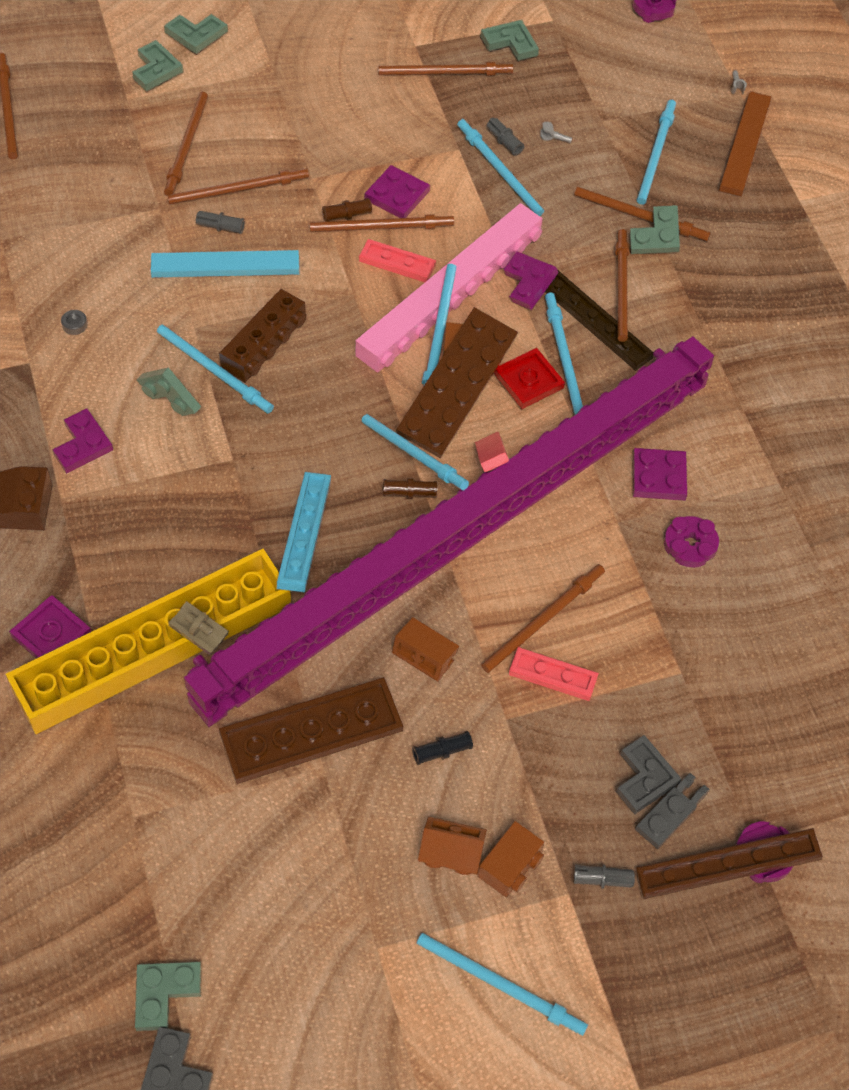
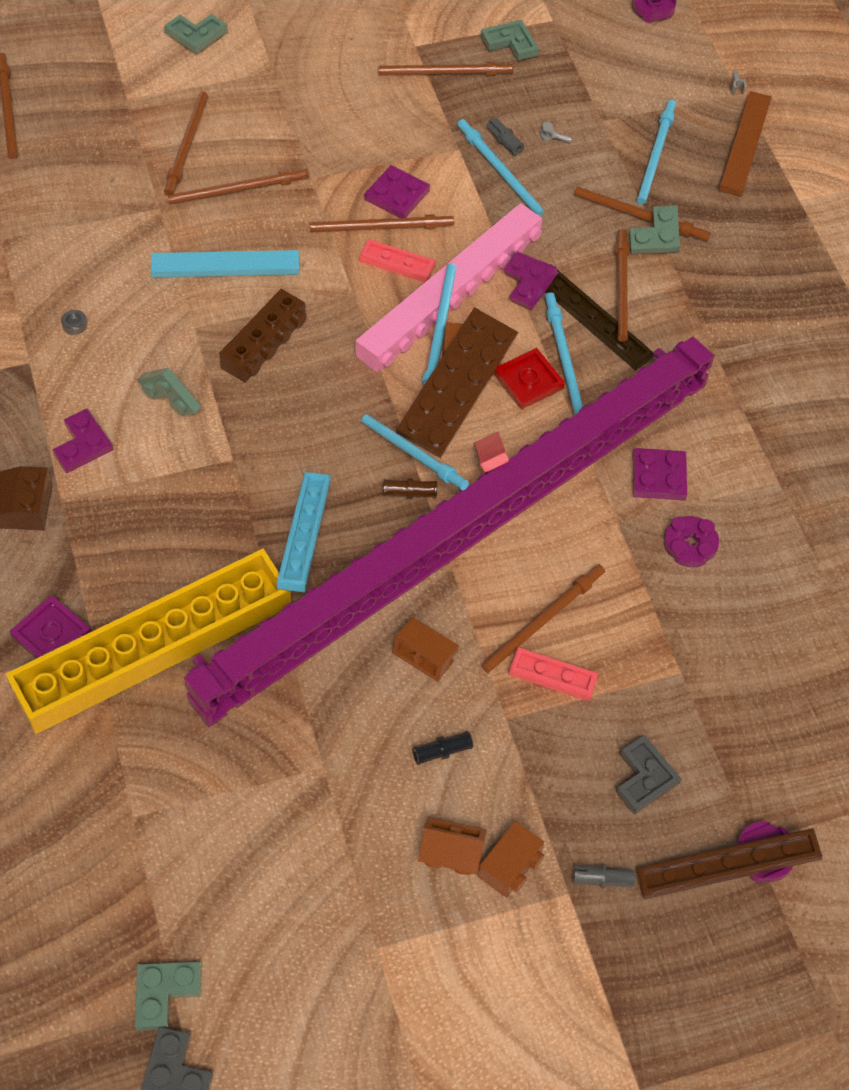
(159, 66): sand green plate -> none
(198, 628): dark tan hips -> none
(220, 221): dark grey axle -> none
(249, 394): medium azure bar -> none
(310, 730): reddish brown plate -> none
(347, 209): reddish brown pin -> none
(555, 1013): medium azure bar -> none
(670, 813): dark grey hinge -> none

